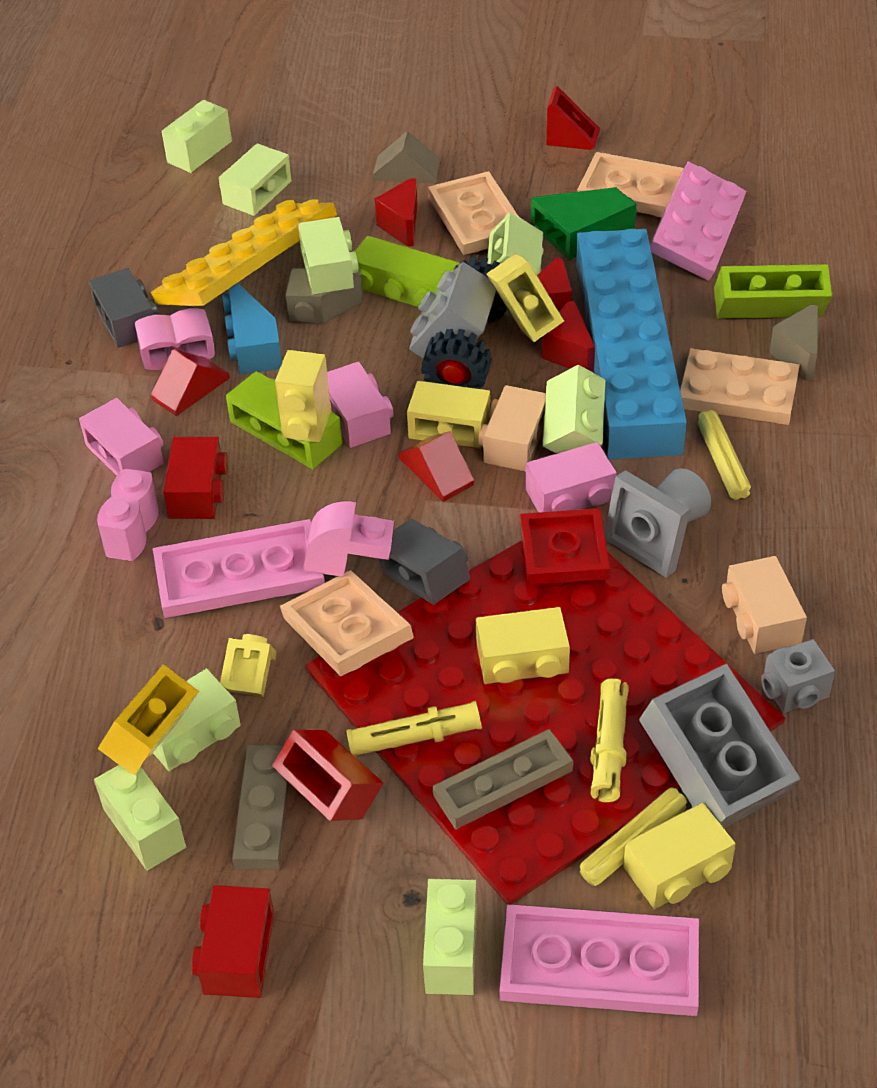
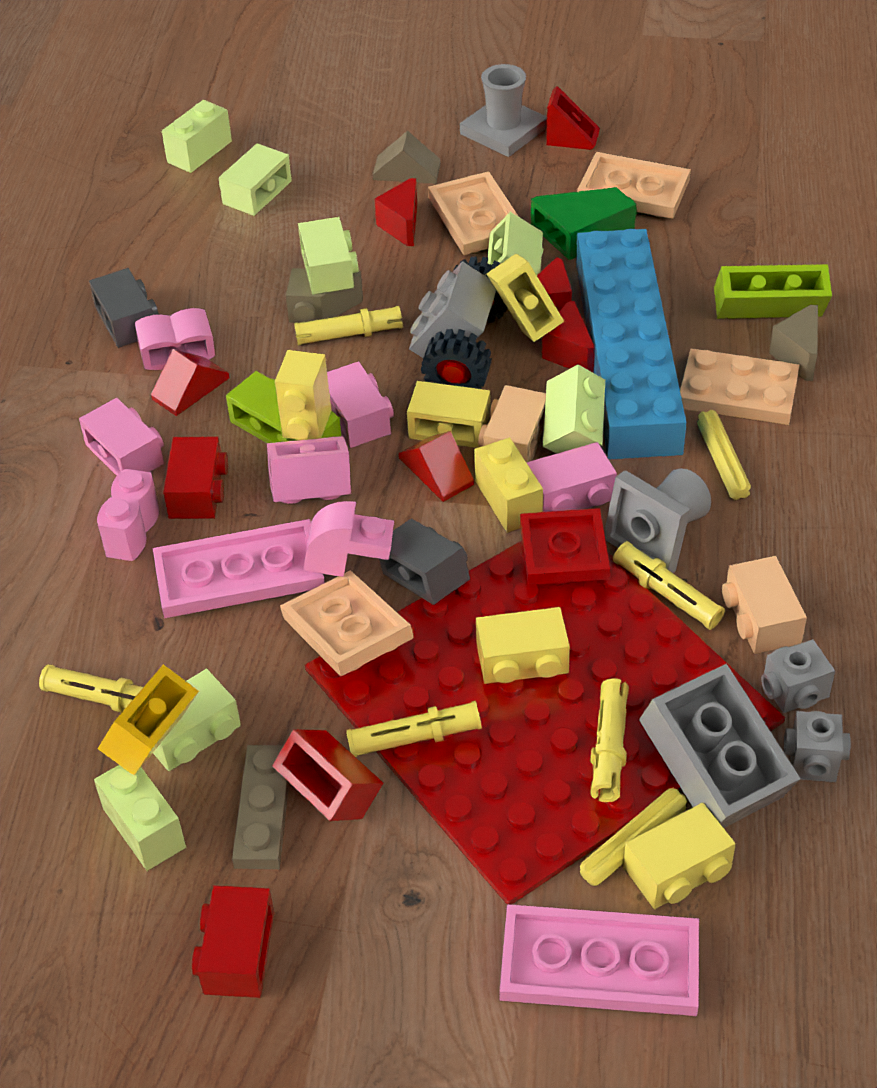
(60, 681): none -> light yellow pin
(240, 256): yellow plate -> none
(247, 665): light yellow bracket -> none
(253, 330): dark azure slope -> none
(309, 469): none -> bright pink brick
(348, 325): none -> light yellow pin
(399, 270): lime brick -> none
(450, 937): yellowish green brick -> none
(502, 778): dark tan plate -> none
(503, 121): none -> light grey plant
(507, 482): none -> light yellow brick
(632, 559): none -> light yellow pin
(697, 221): bright pink plate -> none
(817, 745): none -> light grey brick

